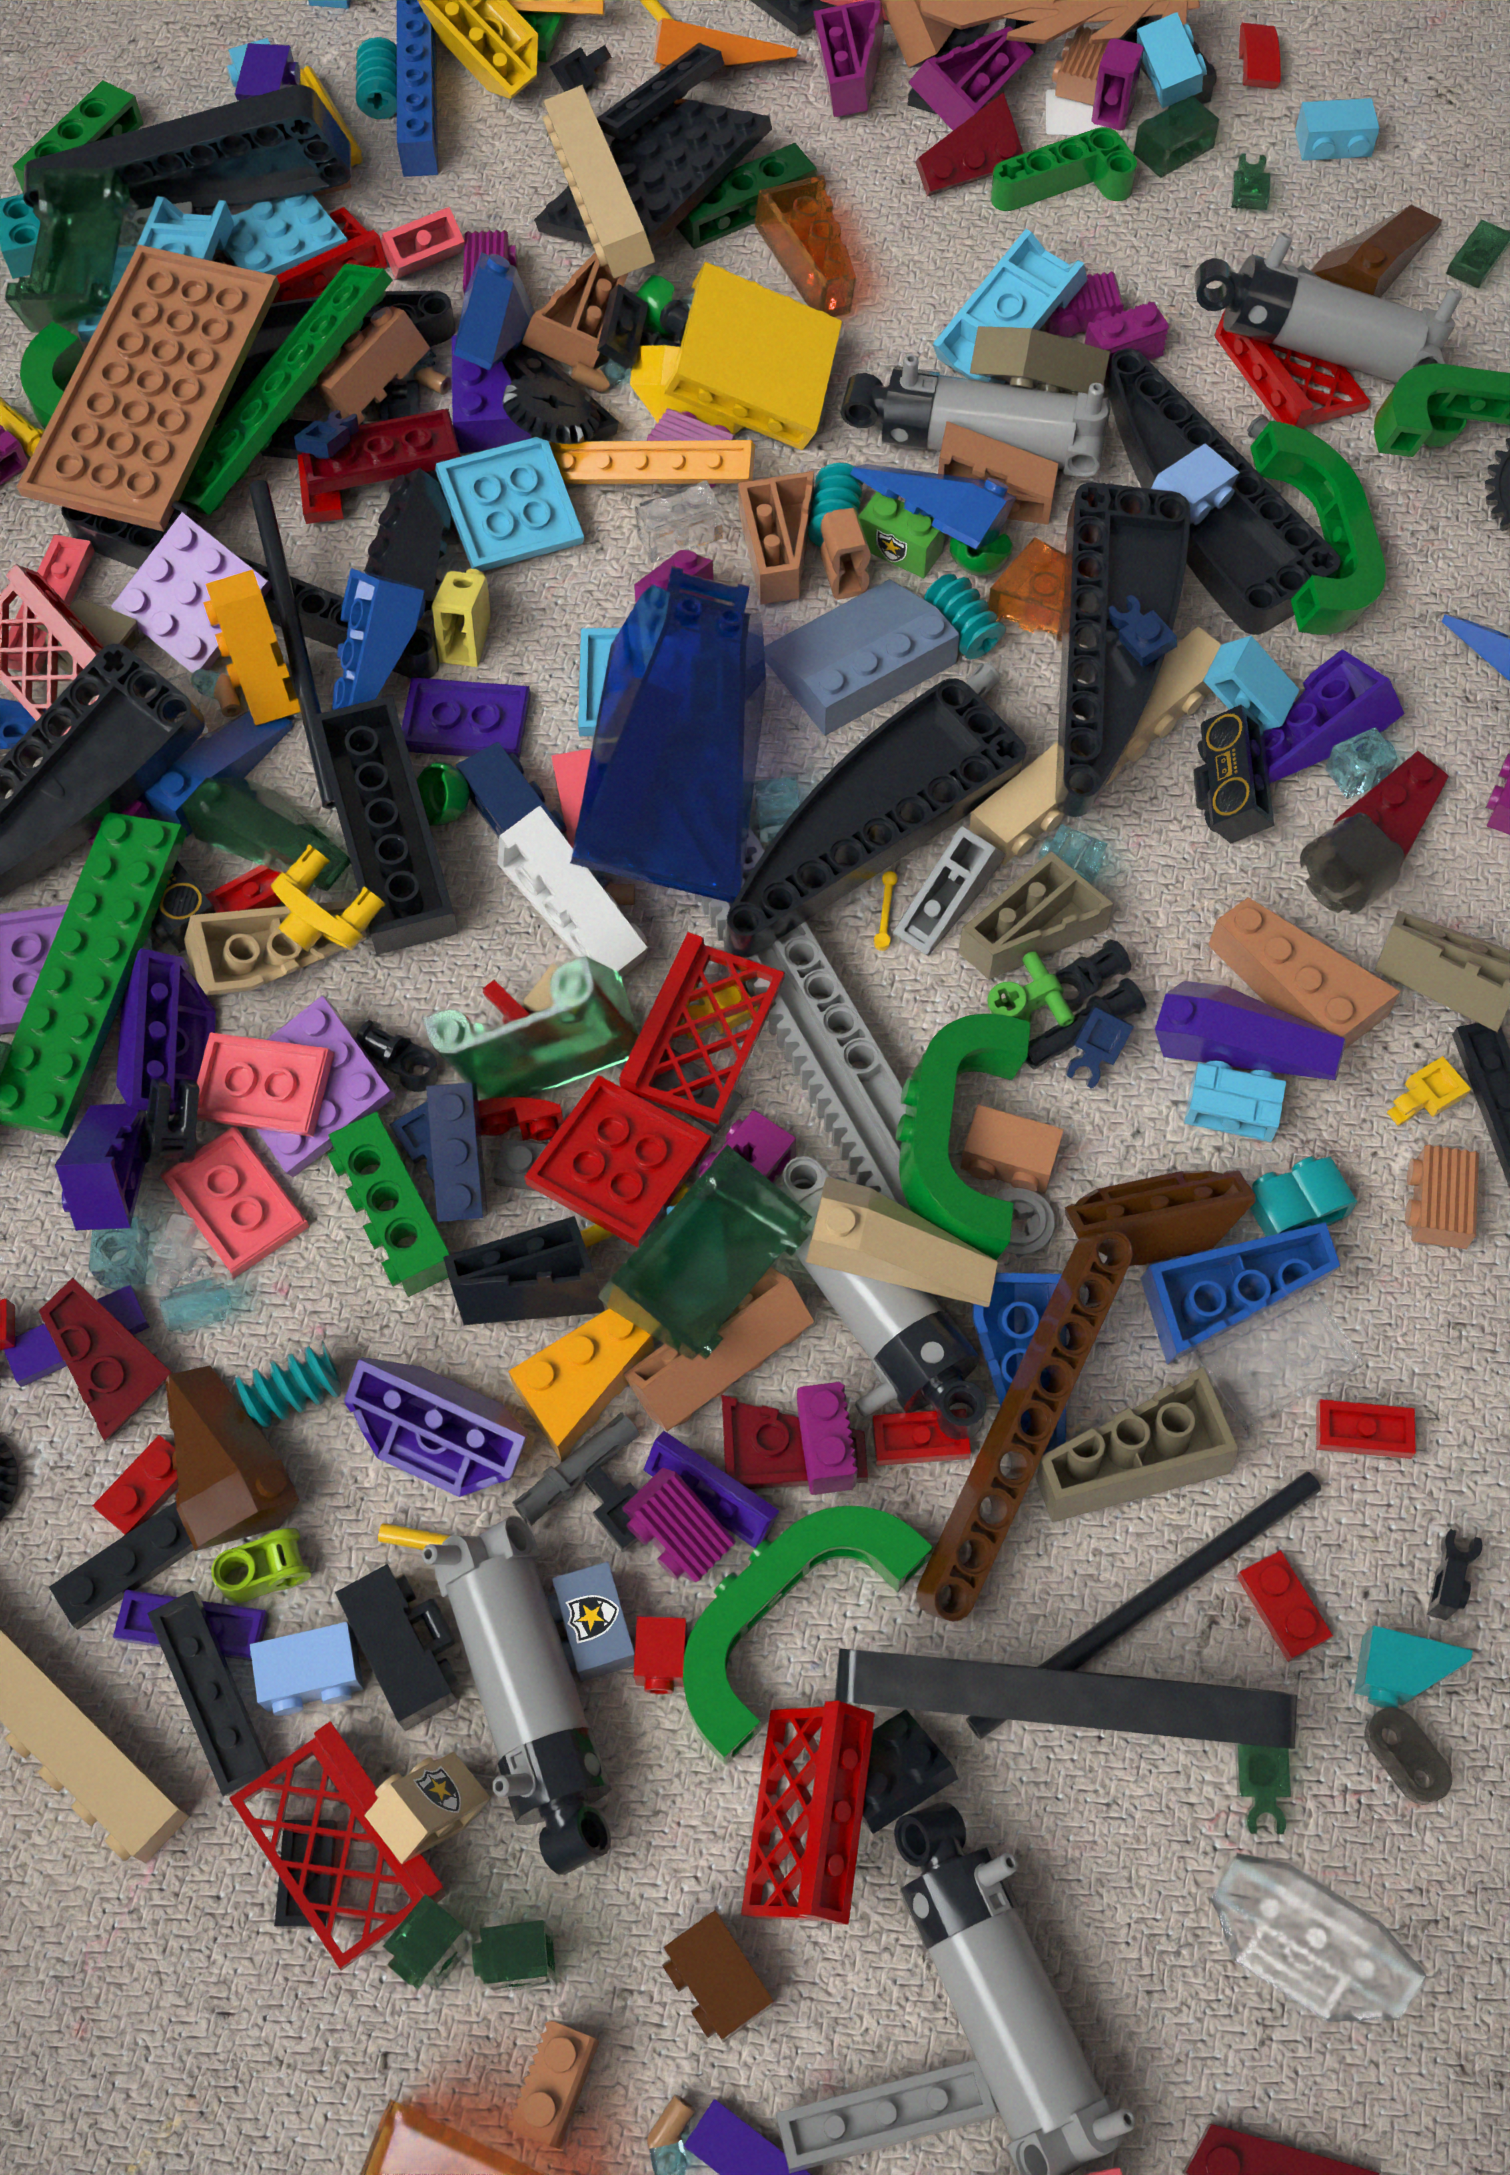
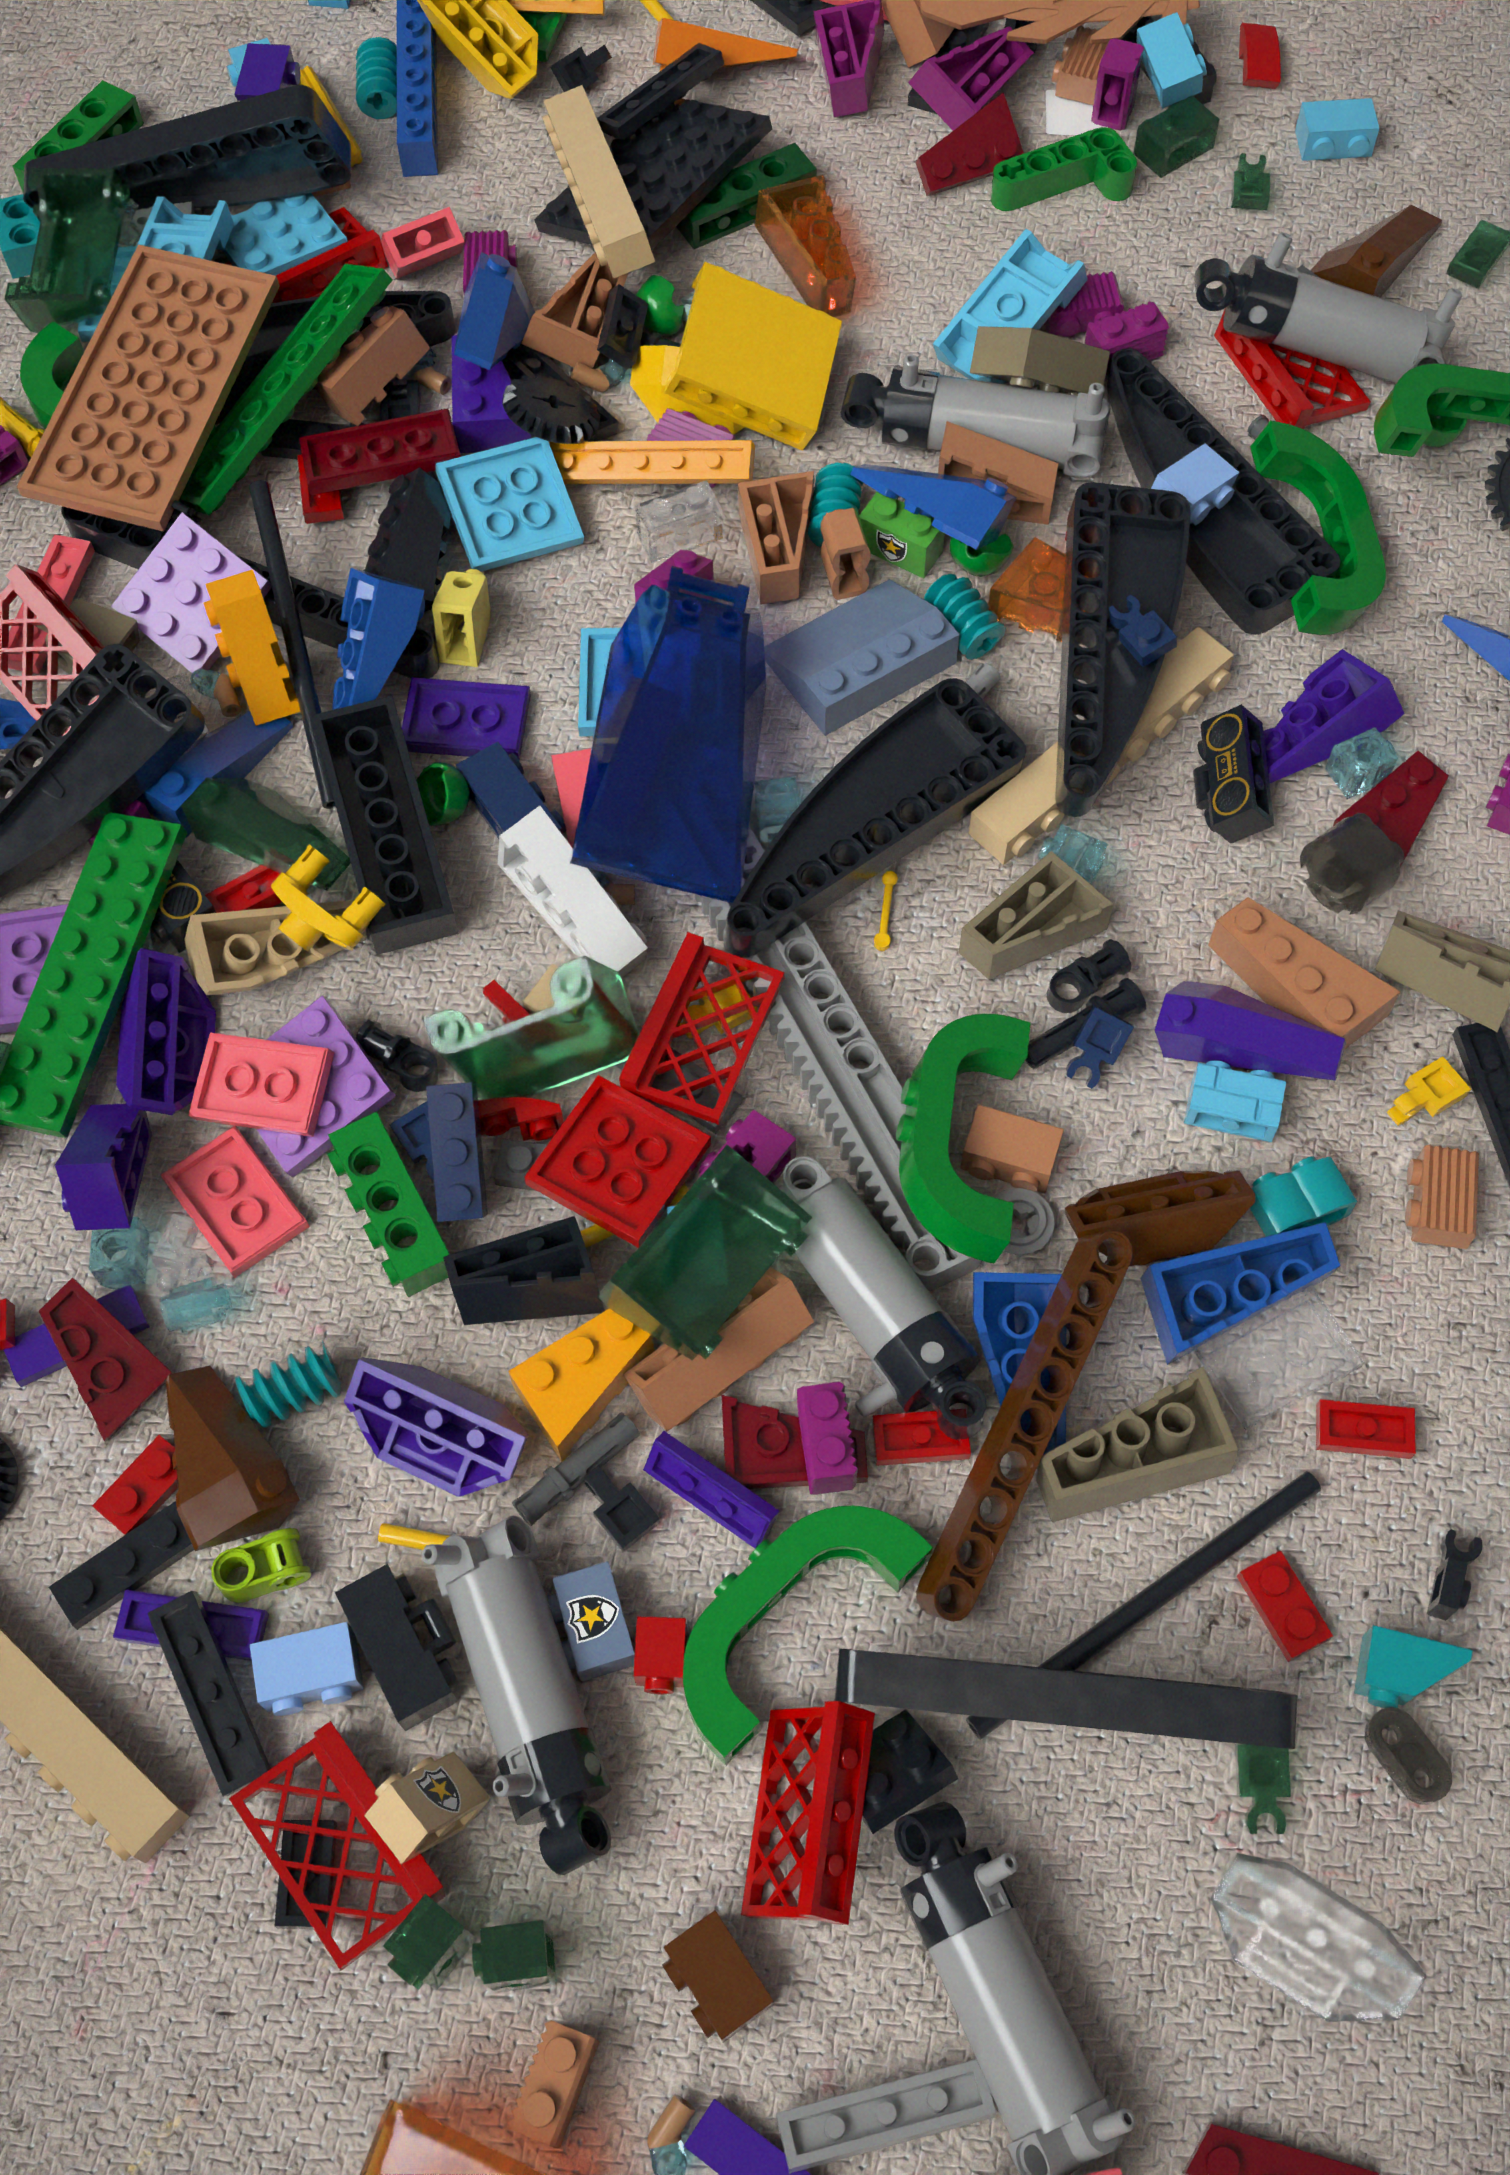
(170, 1138): black piece -> none
(327, 437): dark blue plate -> none
(674, 318): black bush -> none
(677, 1526): magenta brick -> none
(886, 1242): tan wedge -> none
(949, 890): slope -> none
(1026, 999): bright green piece -> none
(1250, 677): medium azure brick -> none

